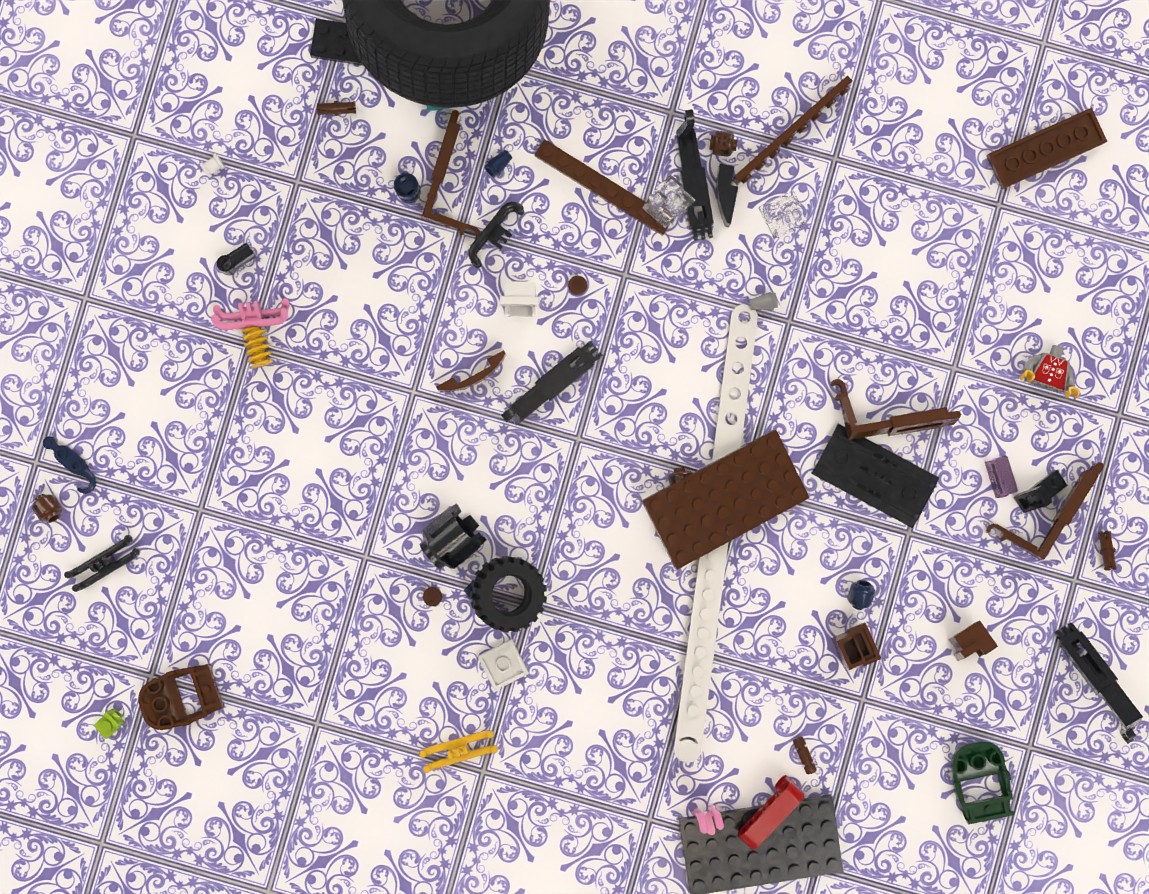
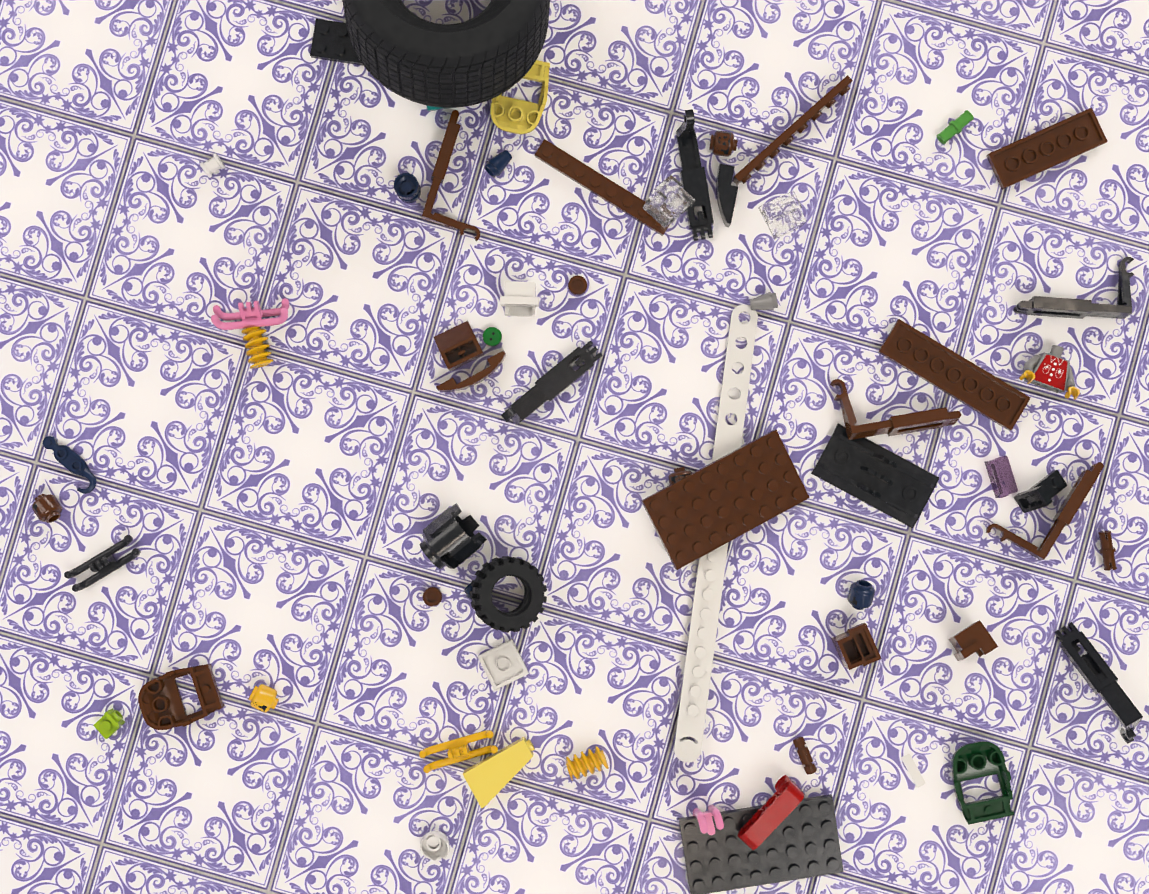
(237, 258): black piece -> none
(263, 698): none -> yellow head
(336, 108): reddish brown pin -> none
(435, 845): none -> white hair
(458, 346): none -> reddish brown slope
(492, 336): none -> green tile
(494, 231): black piece -> none
(494, 772): none -> light yellow slope
(520, 115): none -> light yellow slope
(585, 763): none -> yellow piece
(913, 770): none -> white sticker
(954, 375): none -> reddish brown plate
(955, 127): none -> bright green pin
(1079, 307): none -> hinge

